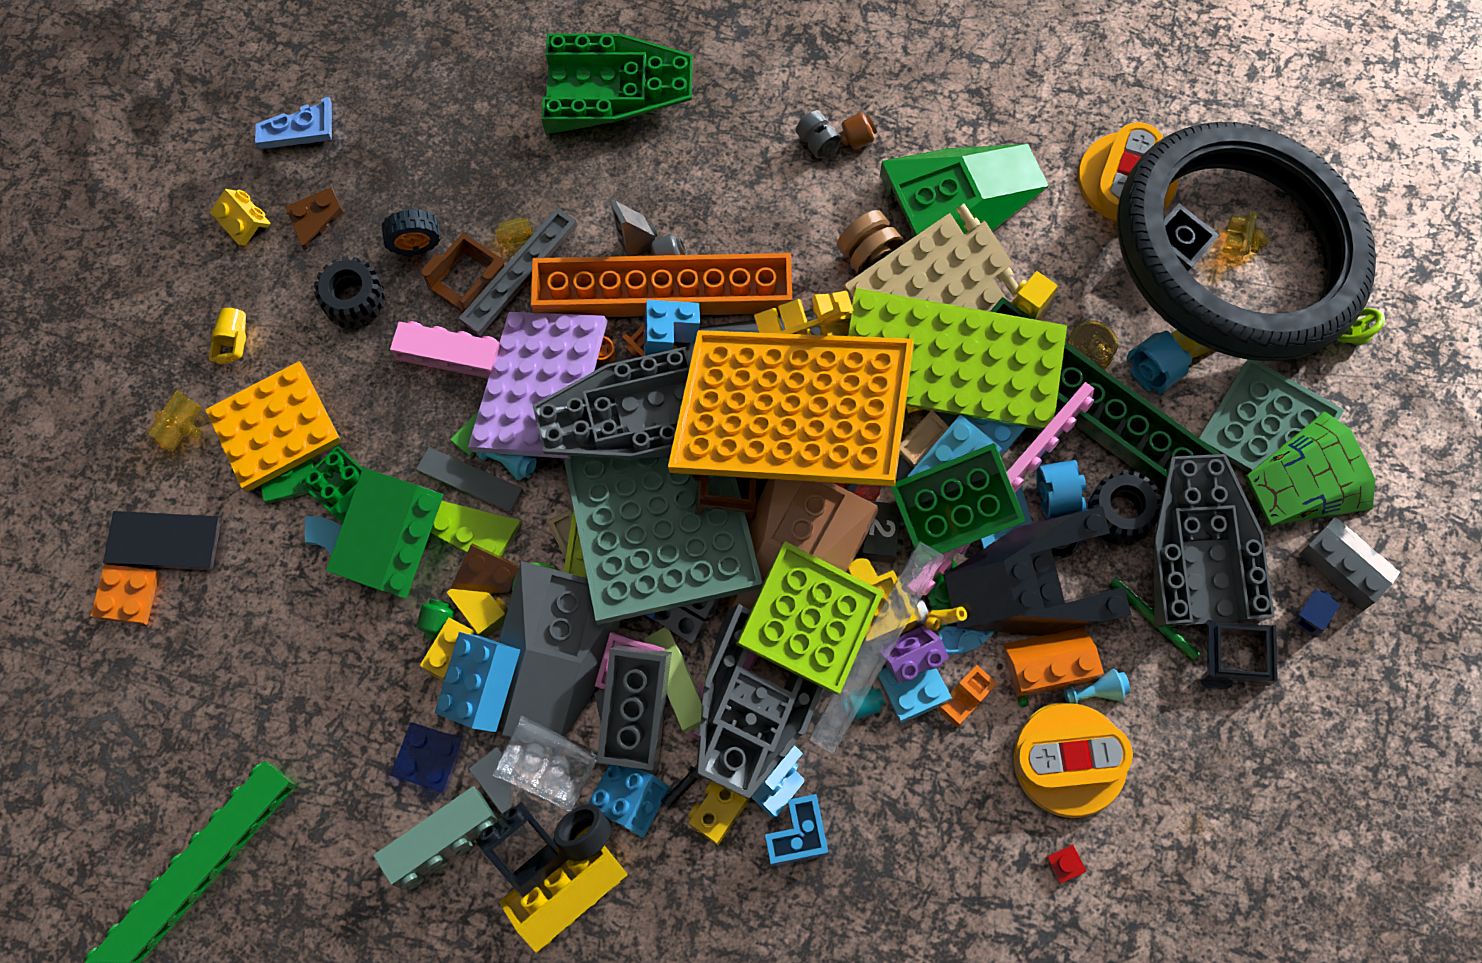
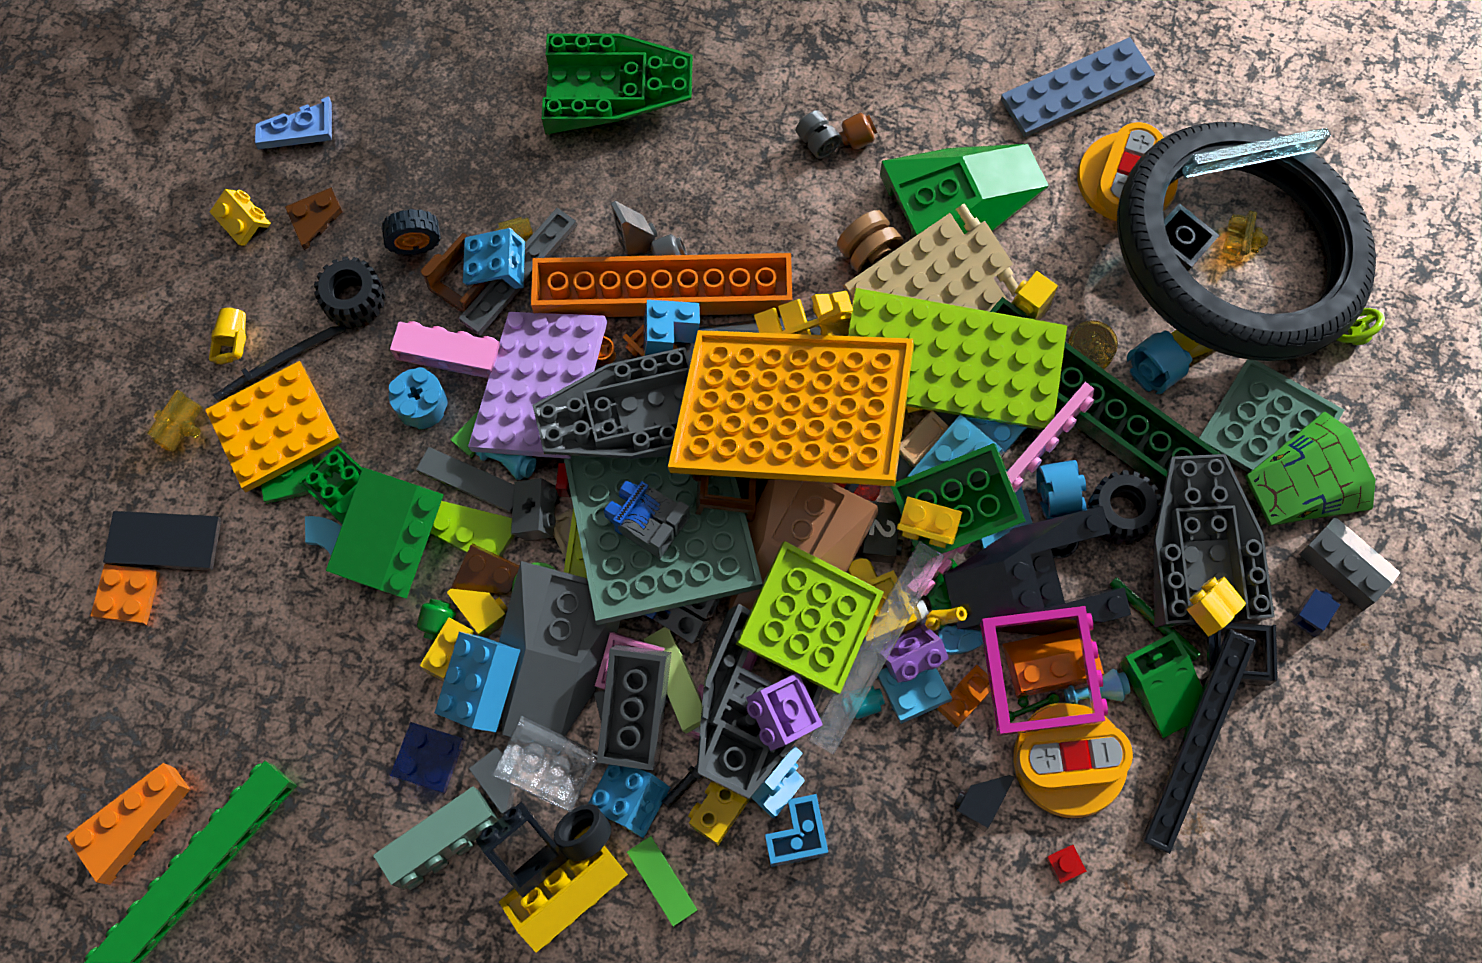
(121, 827): none -> orange wedge
(277, 360): none -> black sword
(414, 385): none -> dark azure brick
(494, 257): none -> dark azure bracket
(534, 509): none -> dark grey brick
(562, 483): none -> red plate
(647, 517): none -> hips
(662, 881): none -> bright green tile
(783, 712): none -> medium lavender plate
(929, 521): none -> yellow bracket
(982, 801): none -> black slope
(996, 680): none -> dark pink window
(1052, 698): none -> green hinge
(1077, 87): none -> sand blue plate
(1164, 683): none -> green slope
(1198, 741): none -> black tile
(1215, 605): none -> yellow brick
(1255, 152): none -> clear light blue tile

